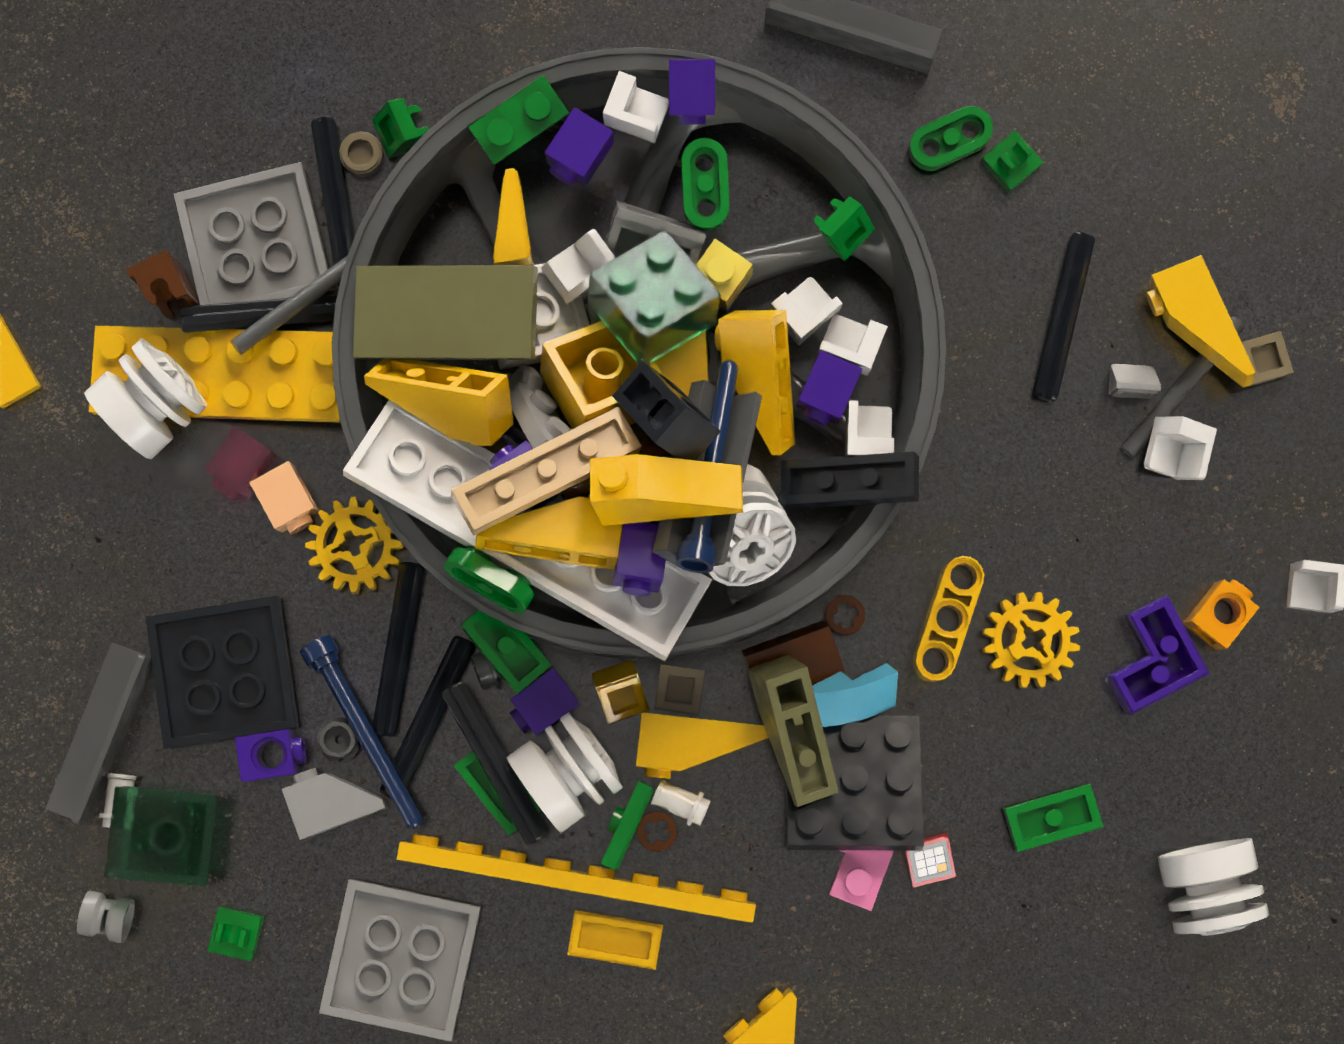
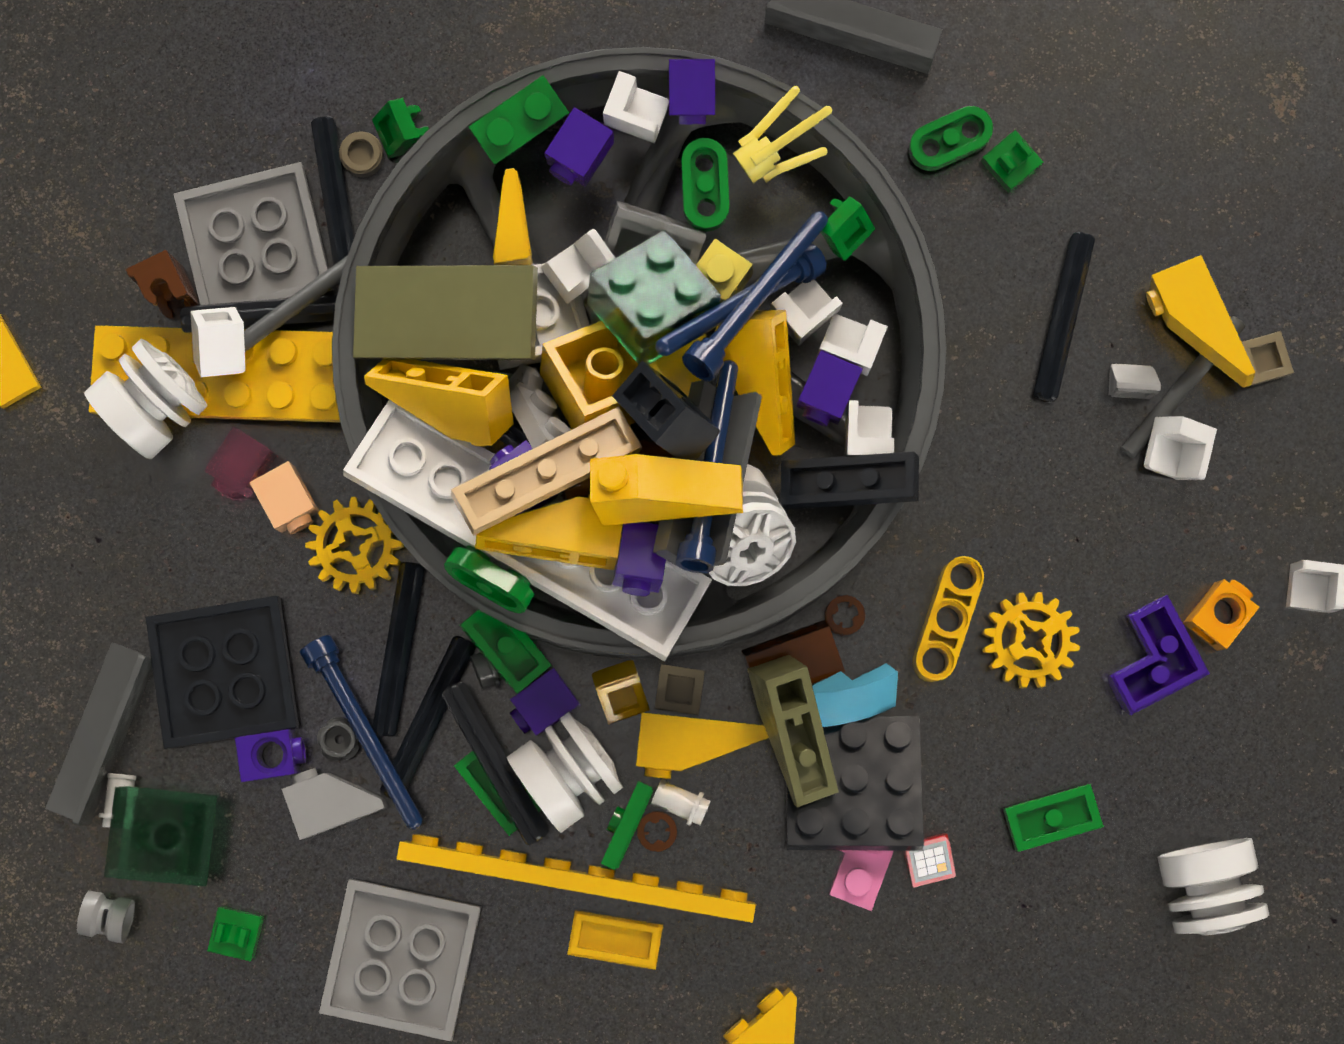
(218, 341): none -> white panel
(706, 357): none -> dark blue piece
(759, 156): none -> light yellow plant
(806, 269): none -> dark blue piece

